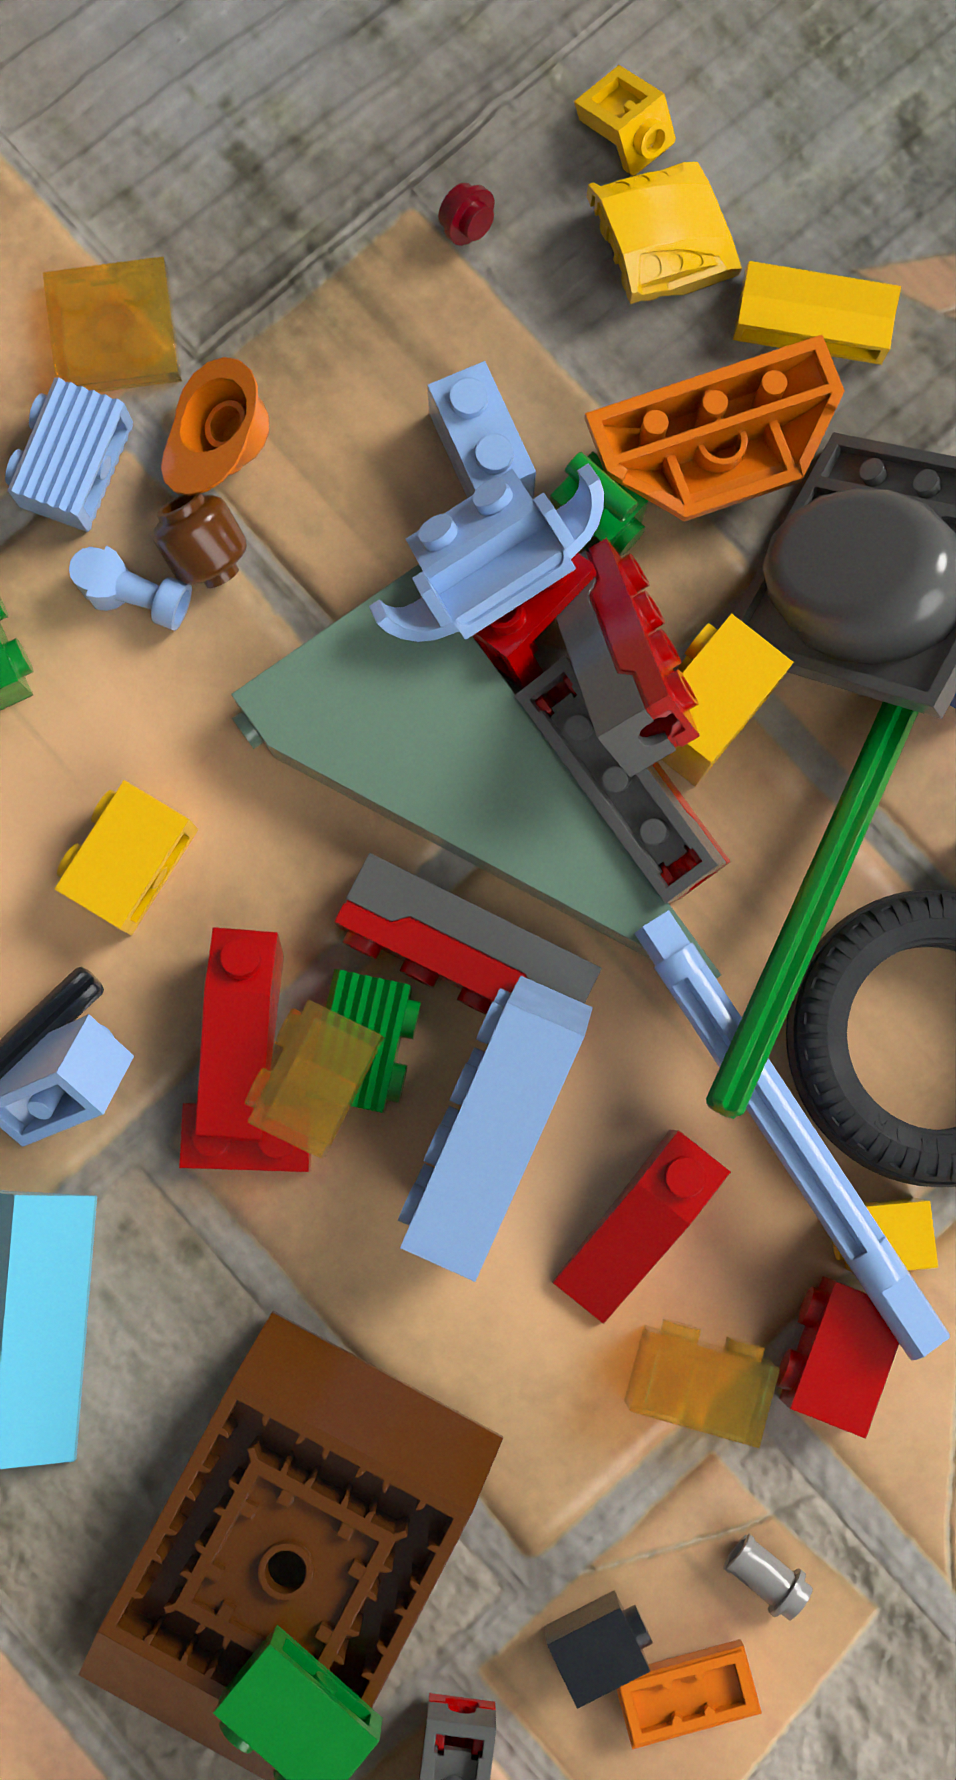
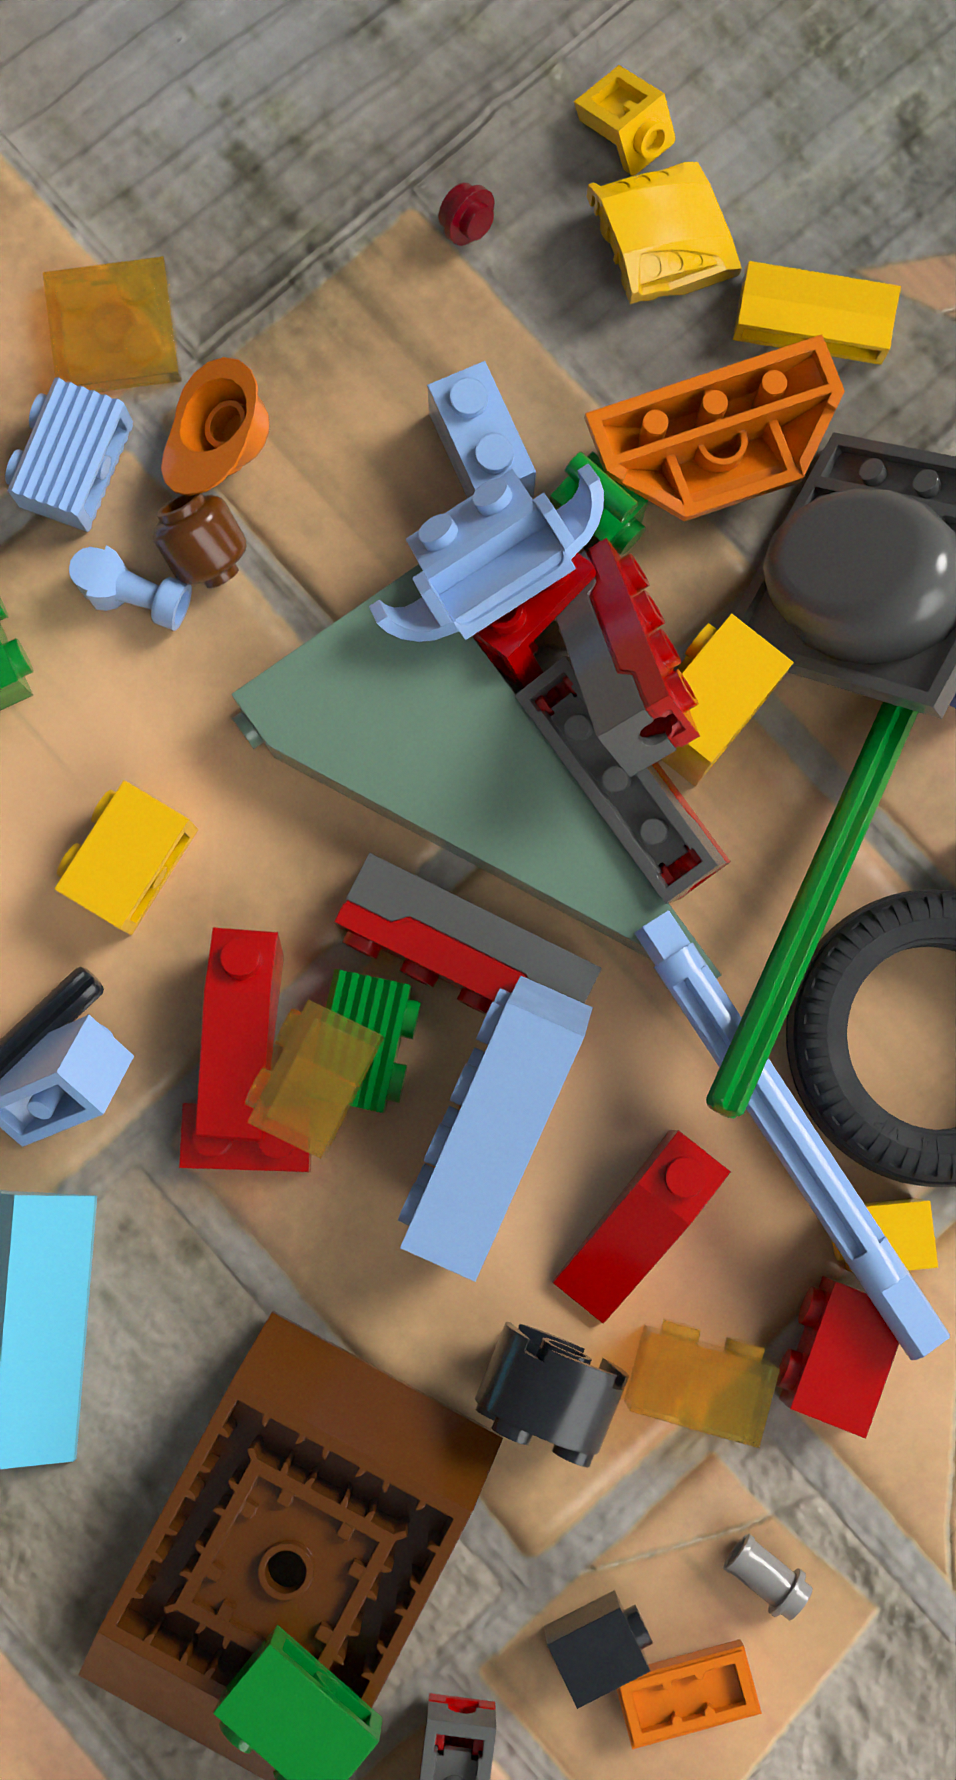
(549, 1392): none -> black brick

